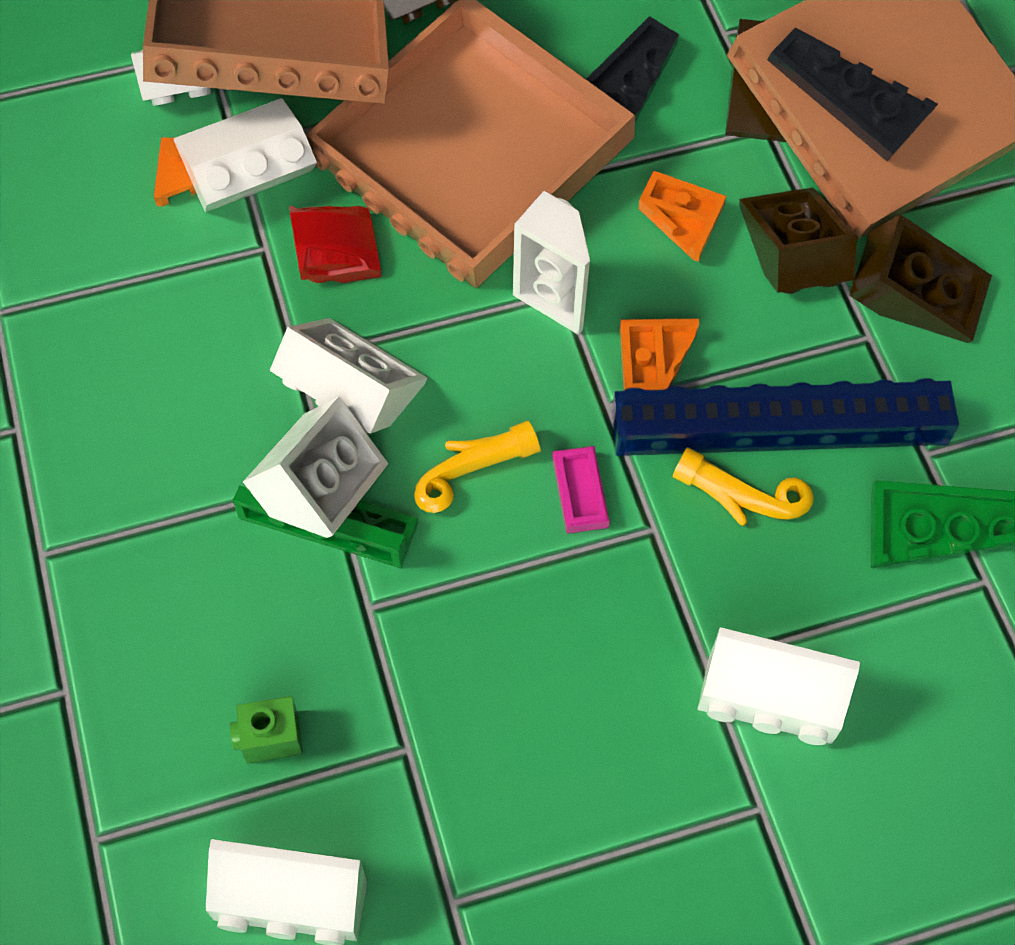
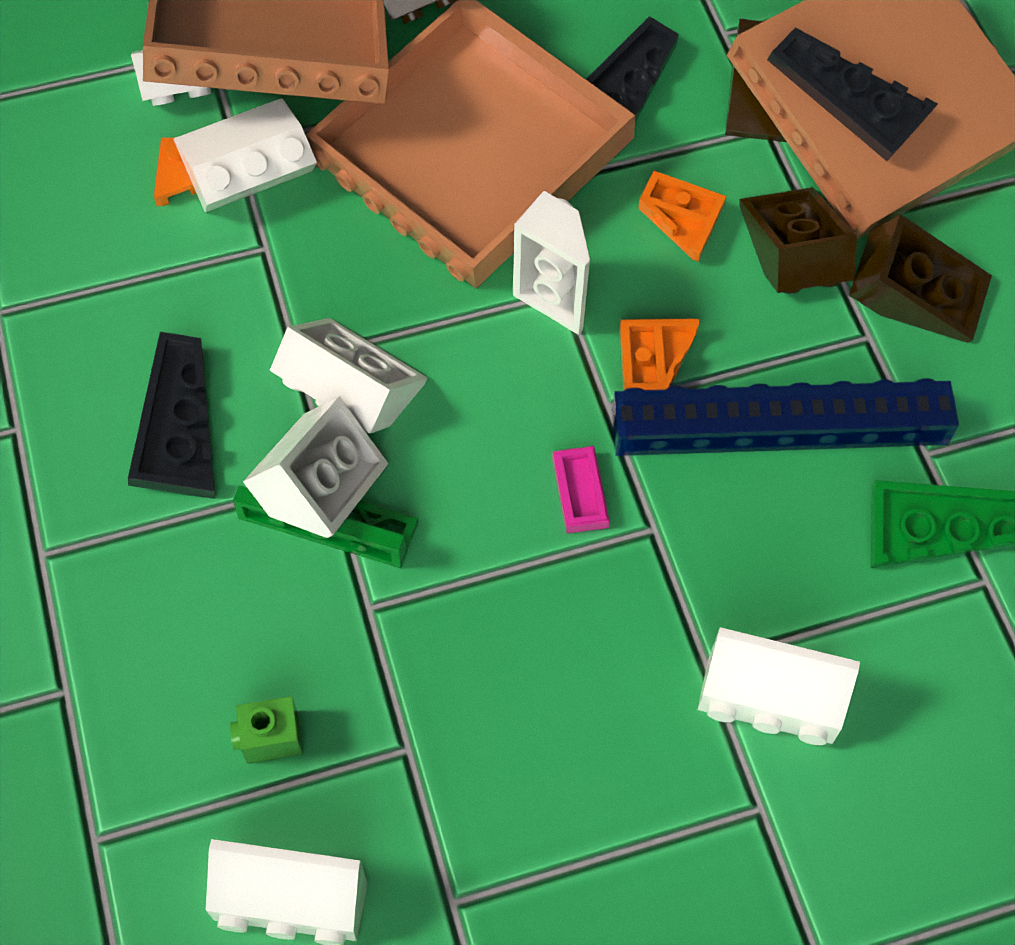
(173, 430): none -> black wing
(335, 243): red slope -> none
(473, 456): yellow plant -> none
(735, 493): yellow plant -> none

